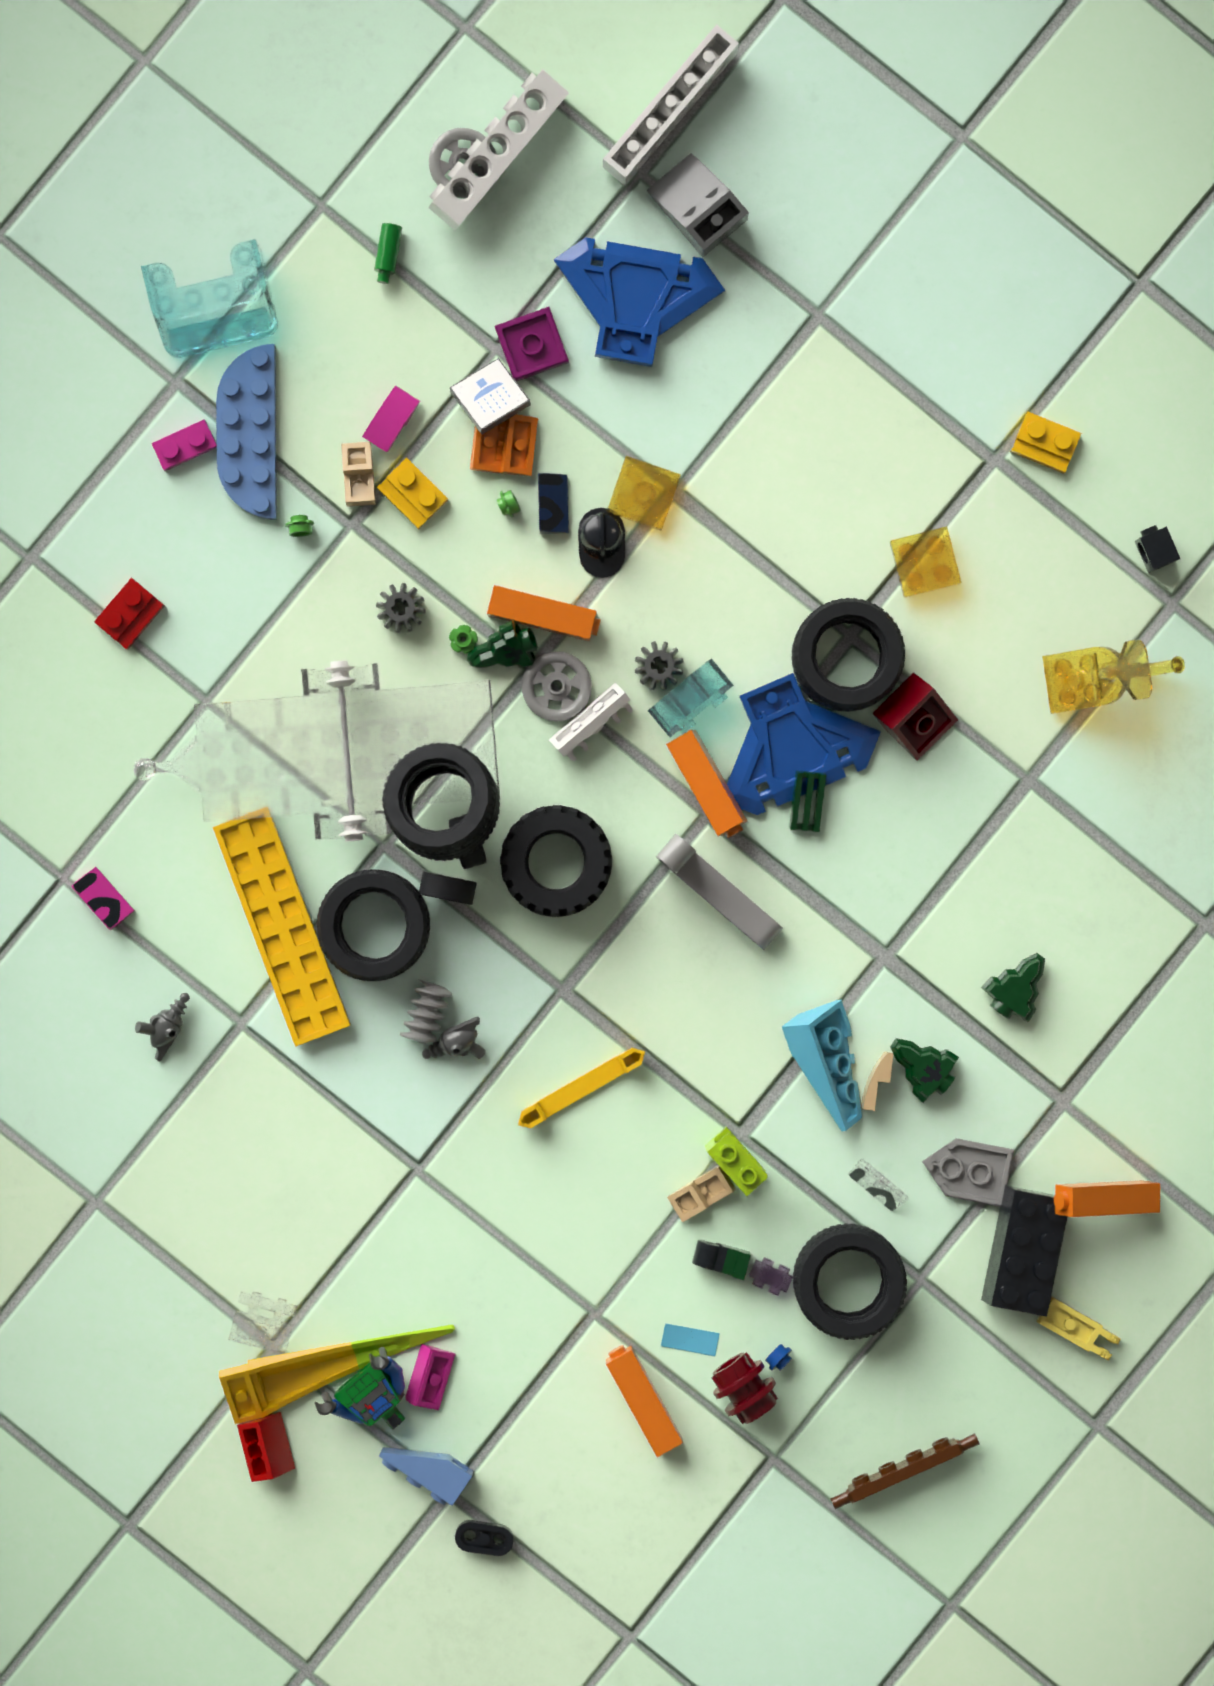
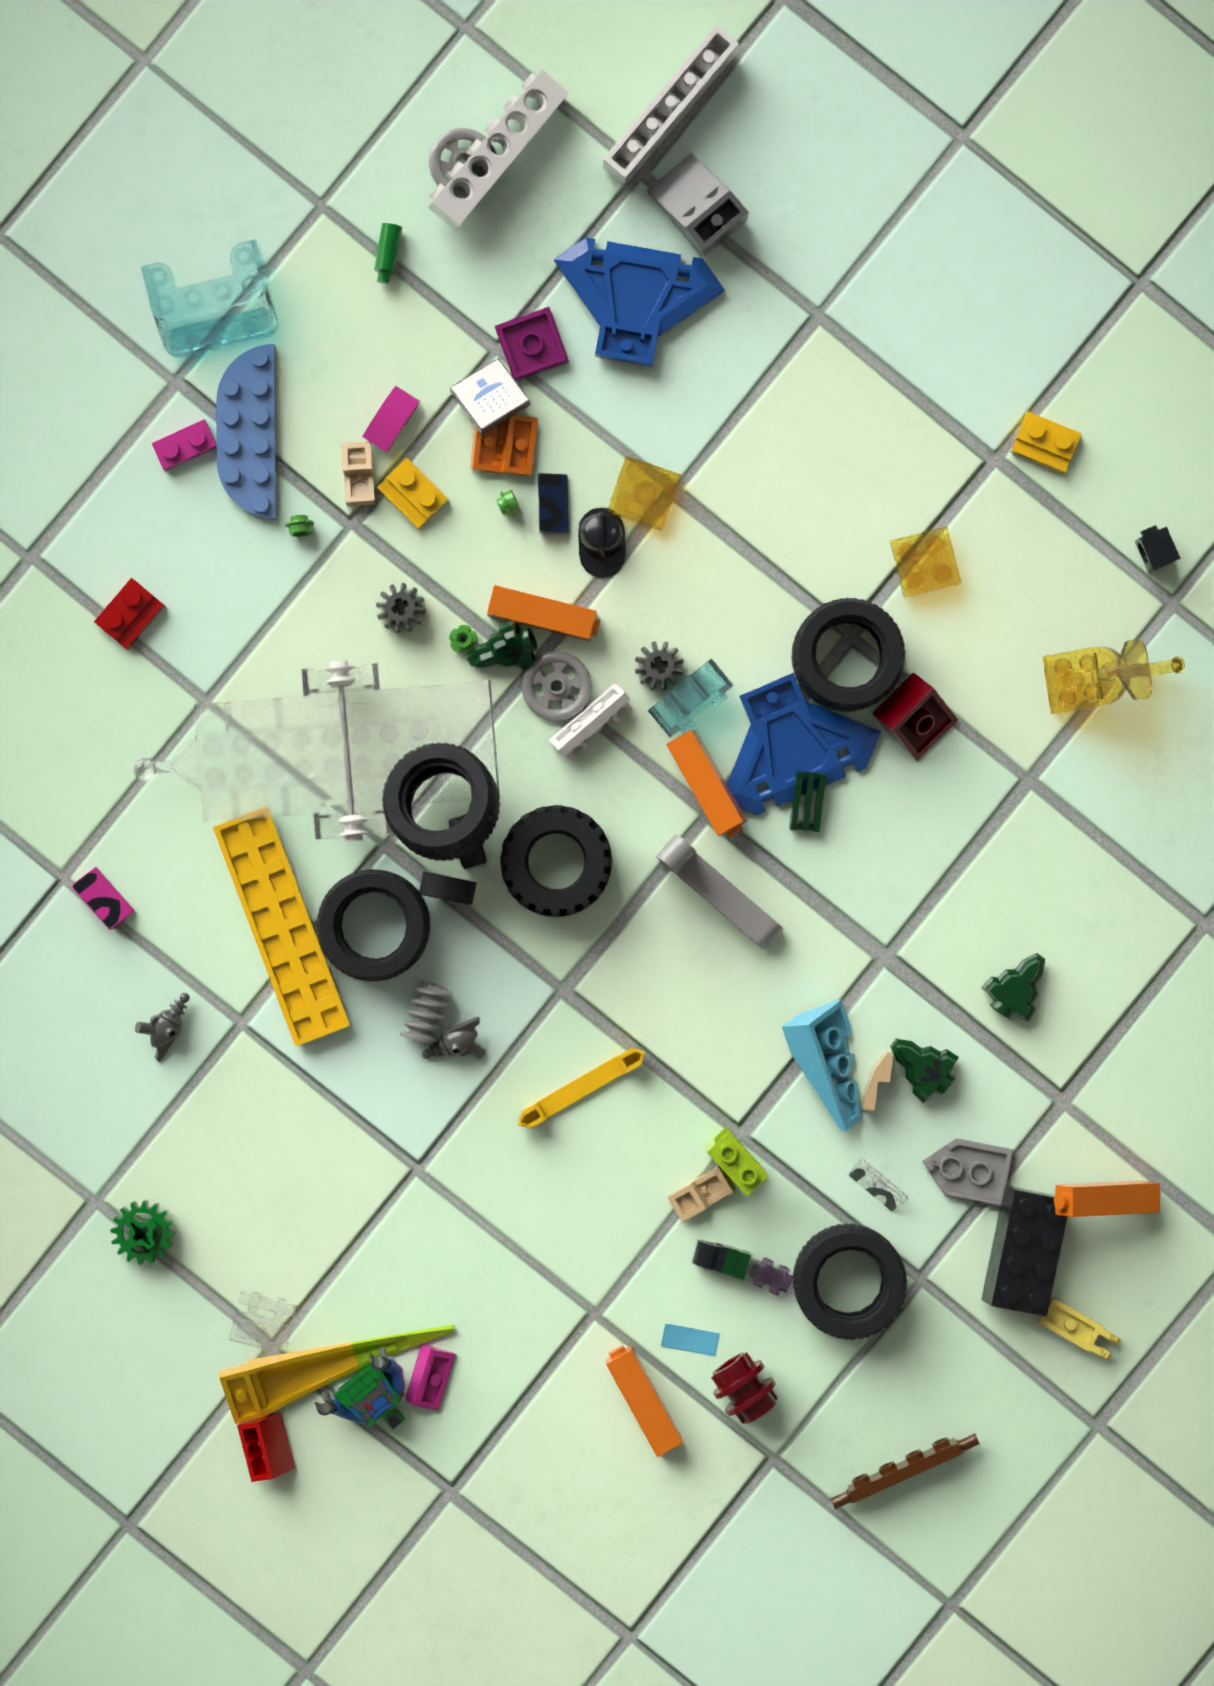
(134, 1223): none -> green gear
(435, 1471): medium blue slope -> none
(484, 1540): black plate -> none
(779, 1358): blue plate -> none

